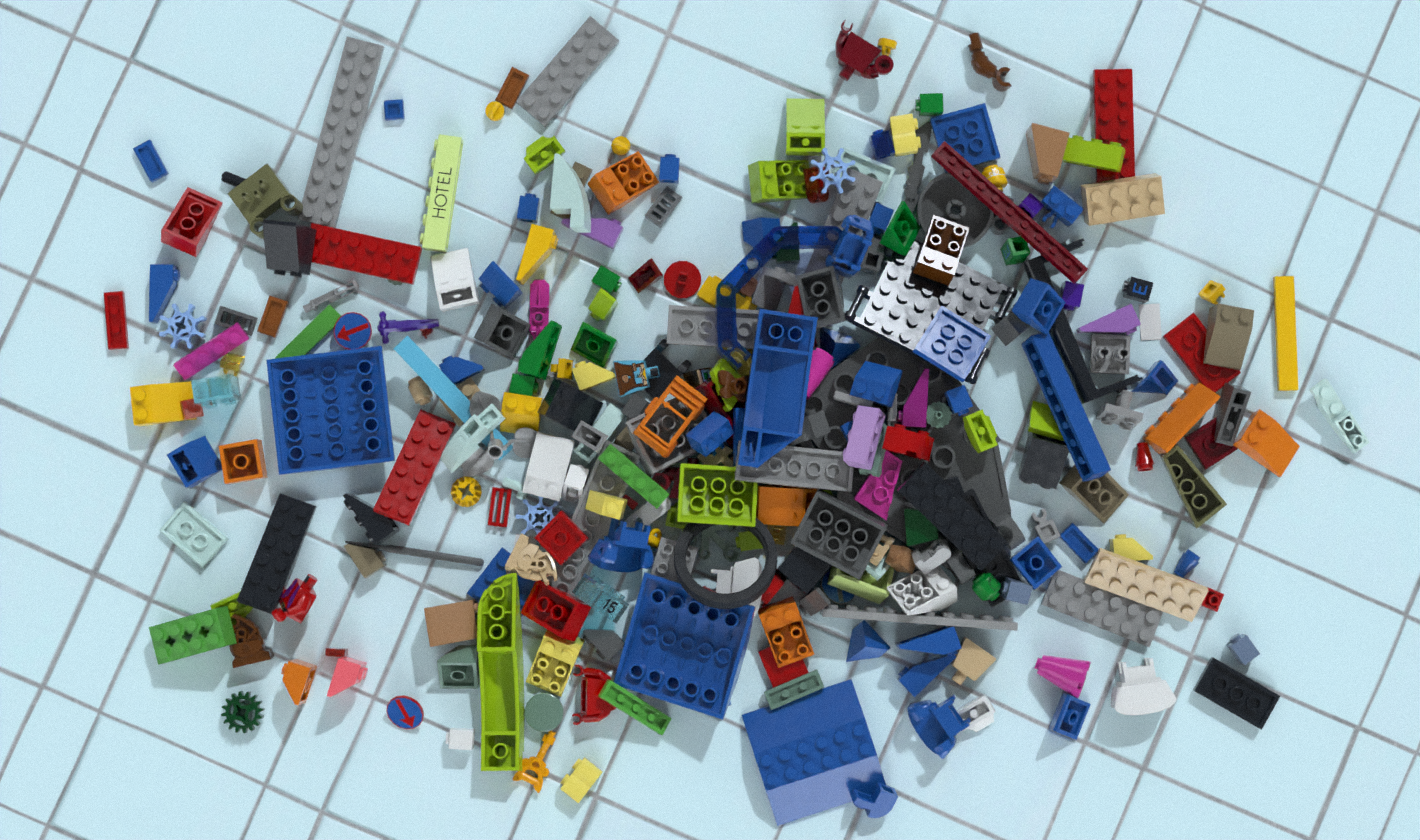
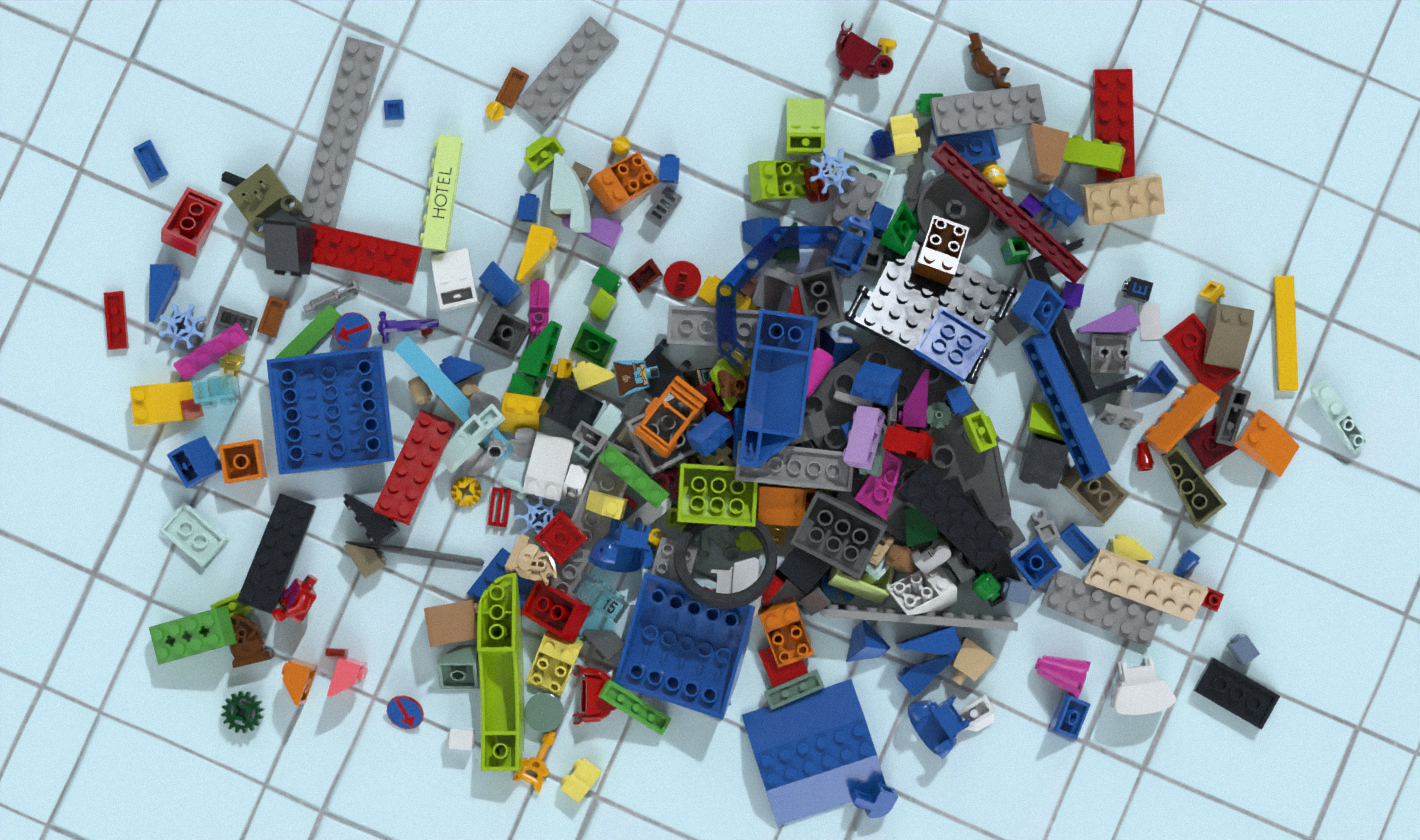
(987, 110): none -> light grey plate

